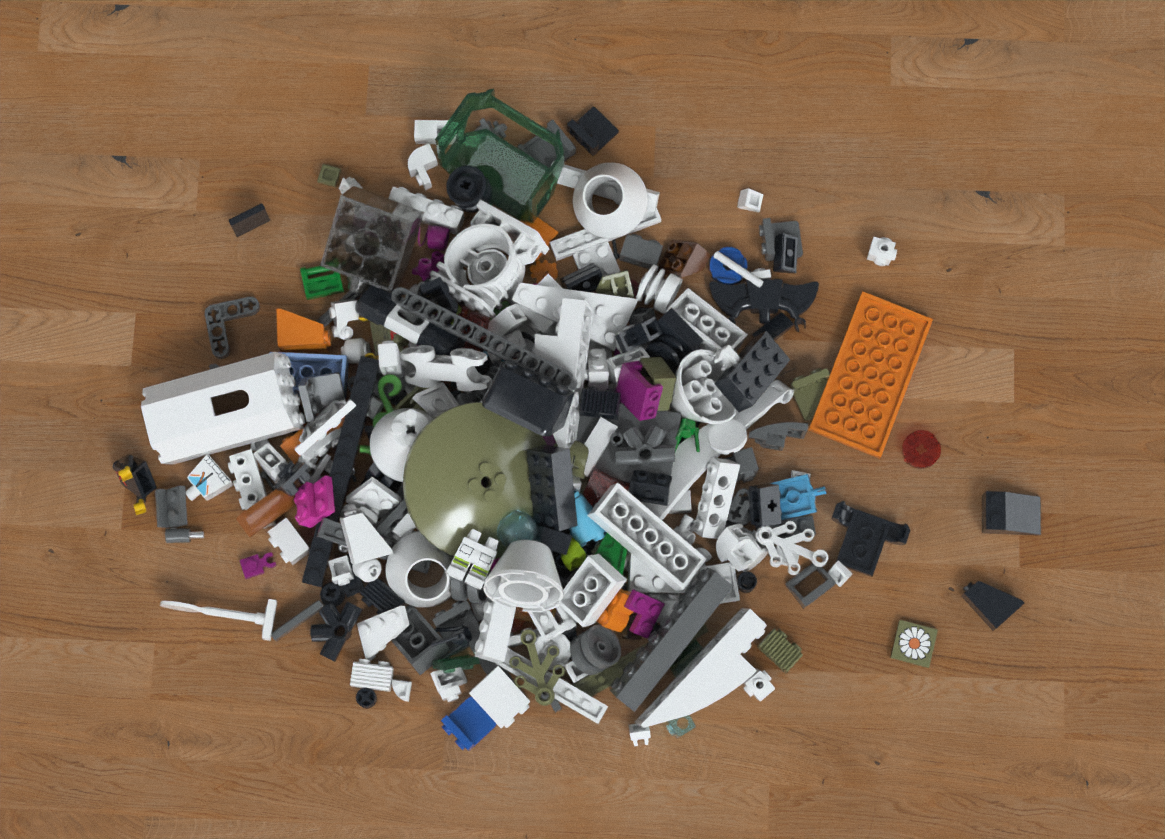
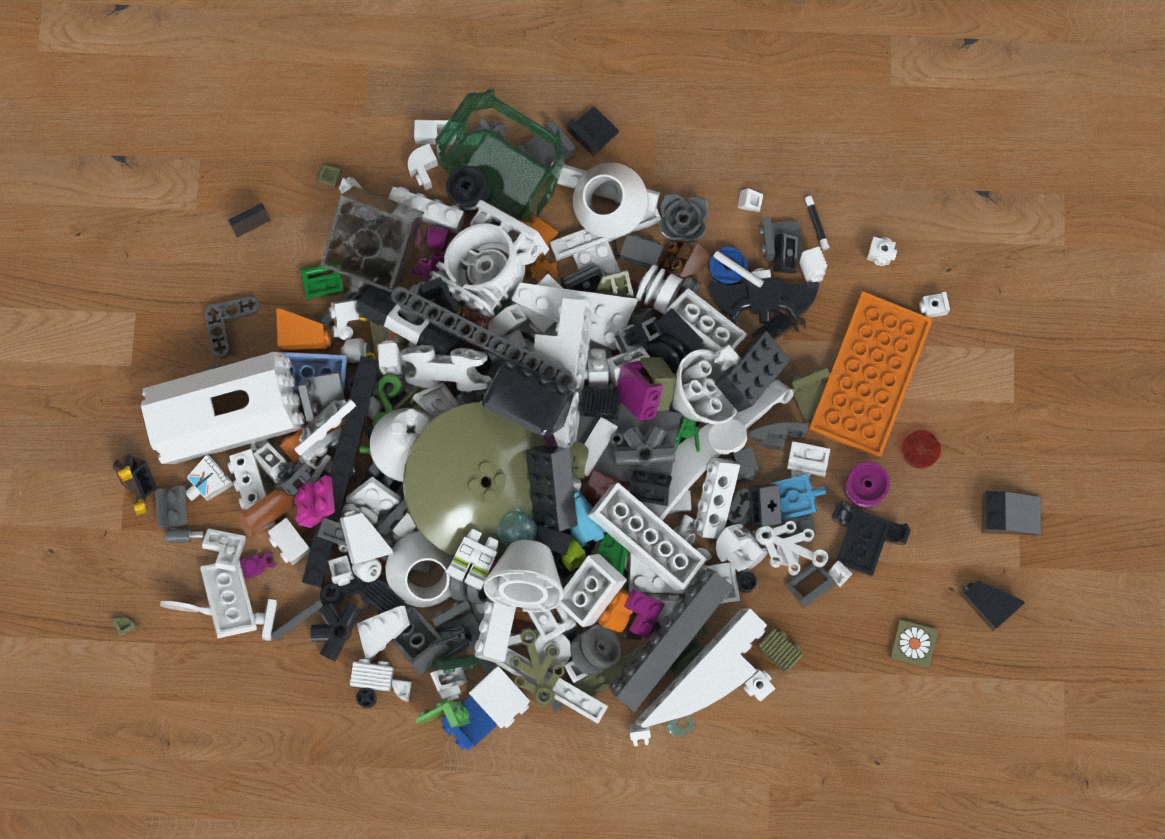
(124, 625): none -> olive tile
(228, 545): none -> white plate
(228, 600): none -> white tile
(454, 711): none -> bright green bracket
(691, 284): none -> dark grey wheel
(693, 209): none -> dark grey brick
(808, 459): none -> white plate
(813, 265): none -> white brick
(817, 223): none -> black bar
(877, 483): none -> magenta wheel
(930, 311): none -> white brick

